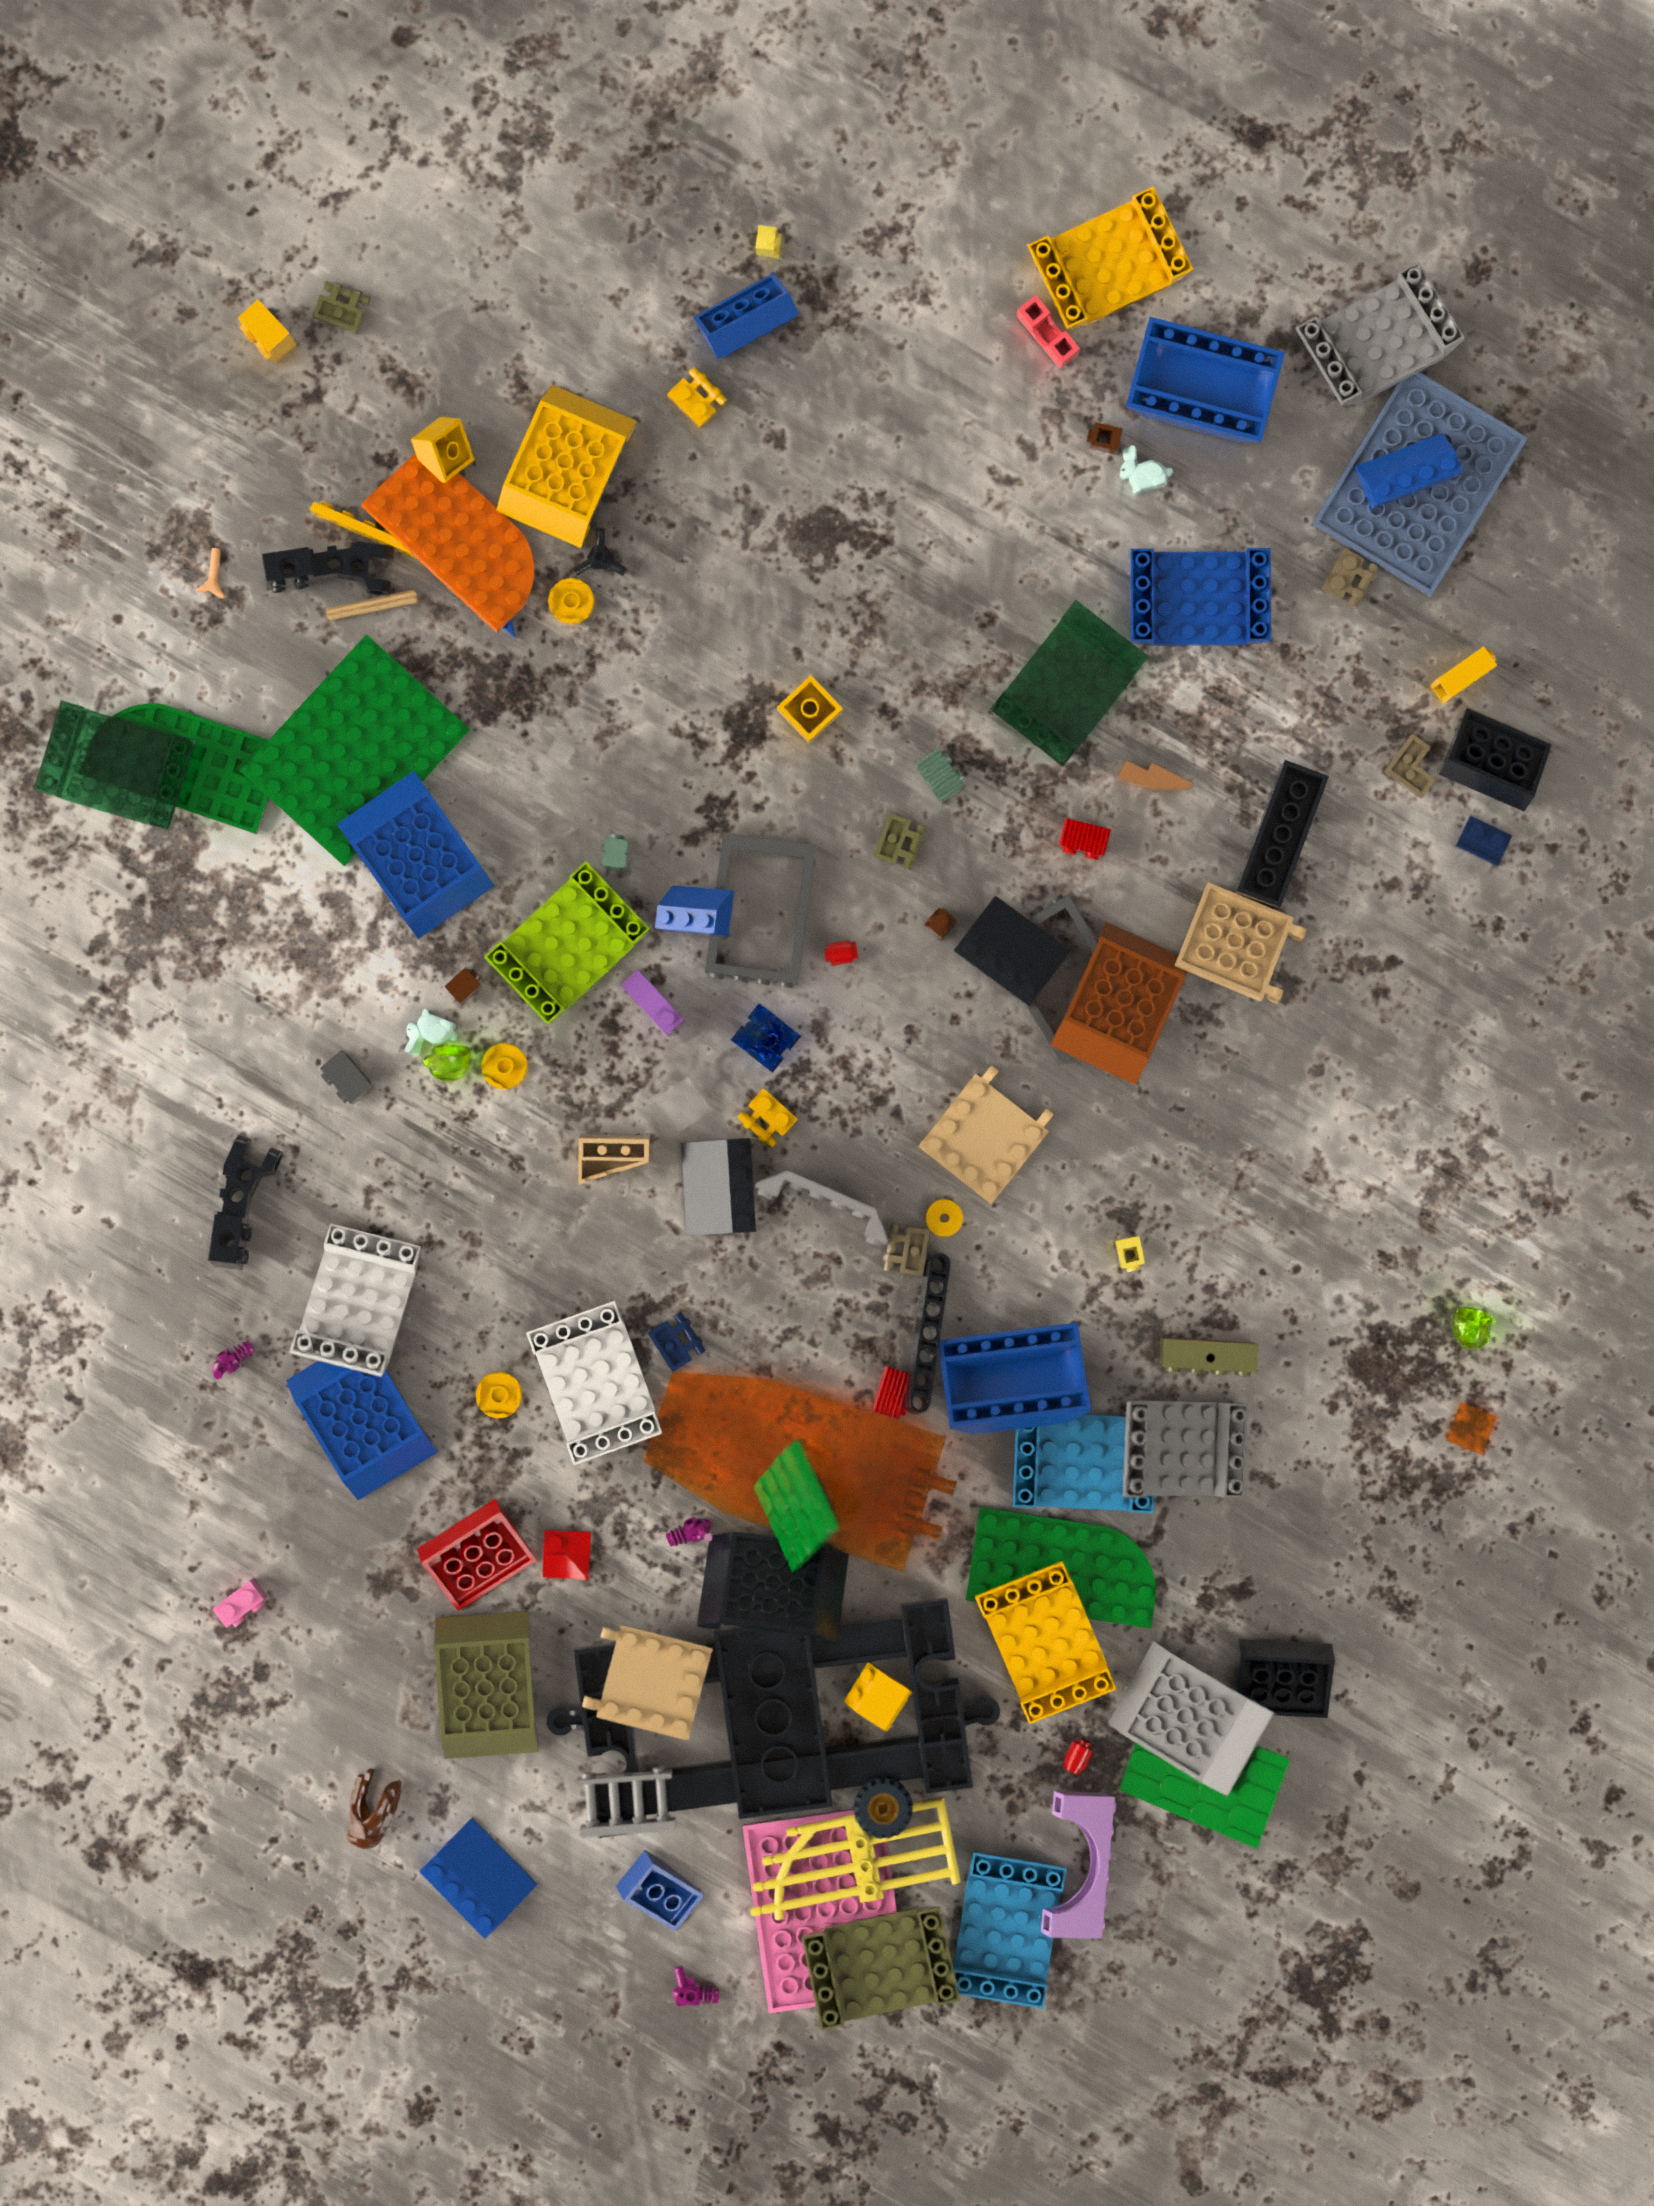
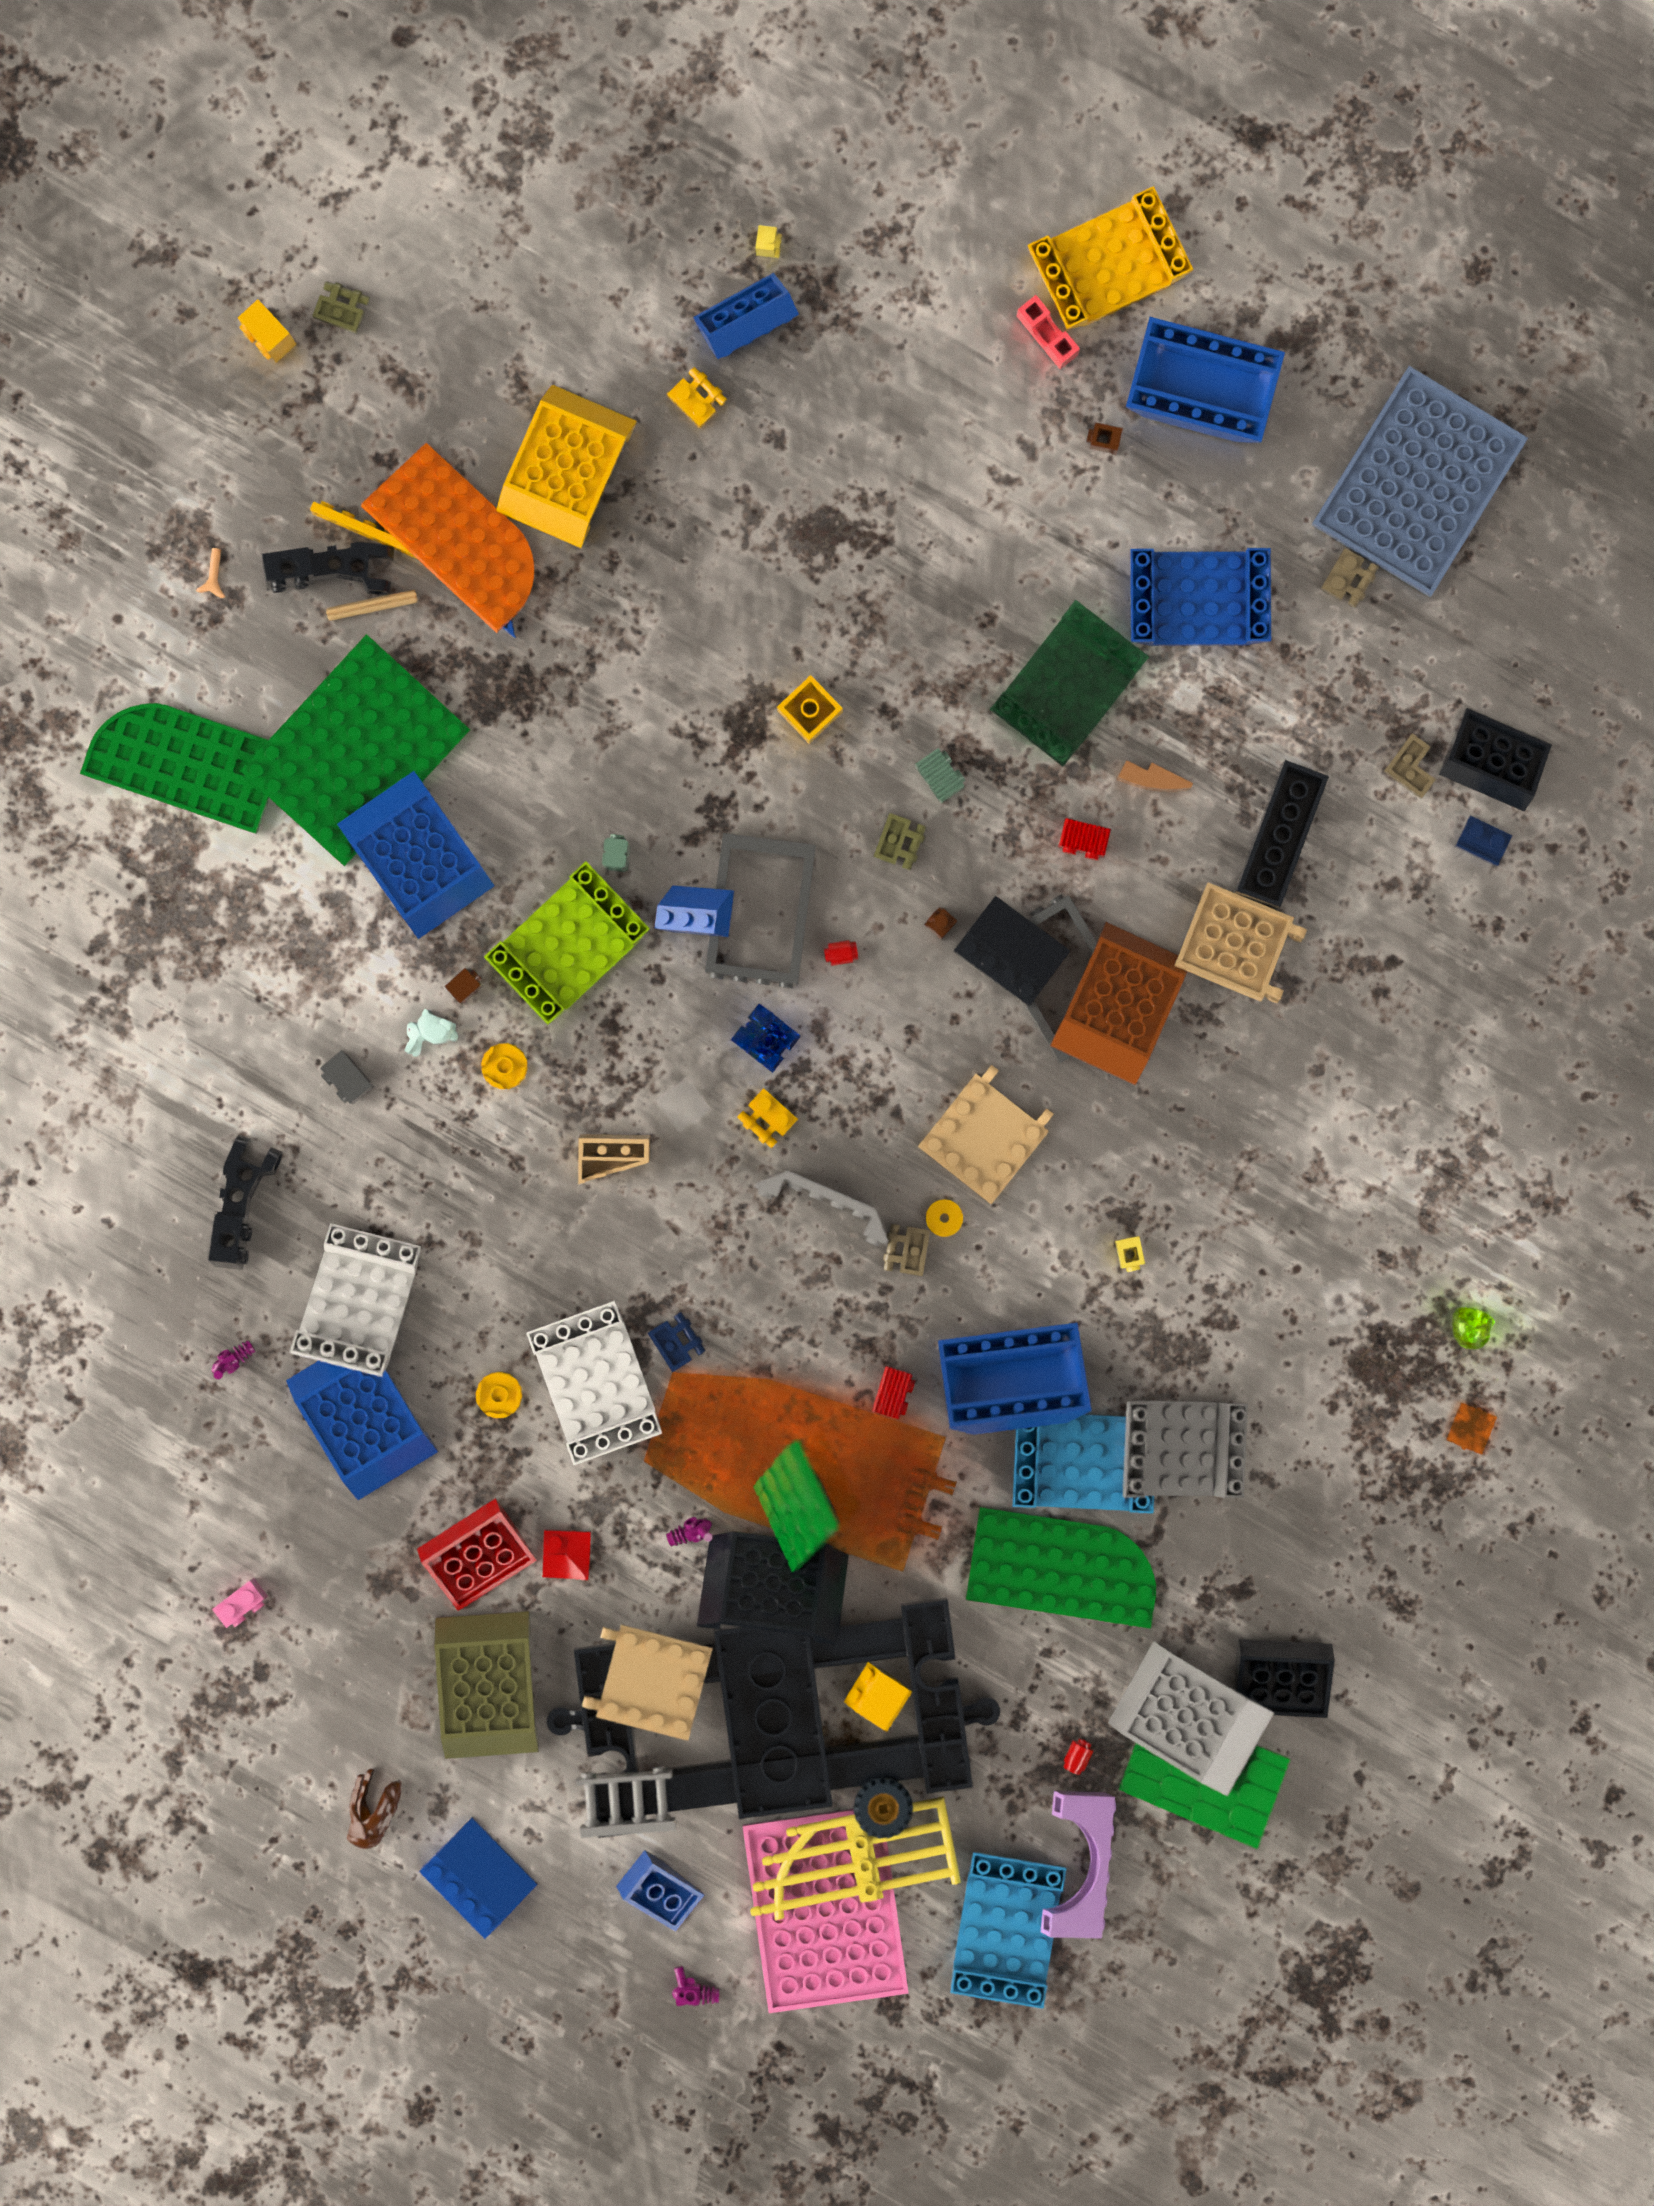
(114, 766): clear green slope -> none
(443, 448): yellow slope -> none
(448, 1062): clear neon green piece -> none
(575, 607): yellow tile -> none
(600, 557): black piece -> none
(652, 1002): medium lavender slope -> none
(718, 1187): slope -> none
(880, 1965): olive slope -> none
(933, 1323): black beam -> none
(1046, 1642): yellow slope -> none
(1143, 475): light aqua animal -> none
(1224, 1356): olive brick -> none
(1382, 337): light grey slope -> none
(1408, 471): blue slope -> none
(1464, 674): yellow brick -> none

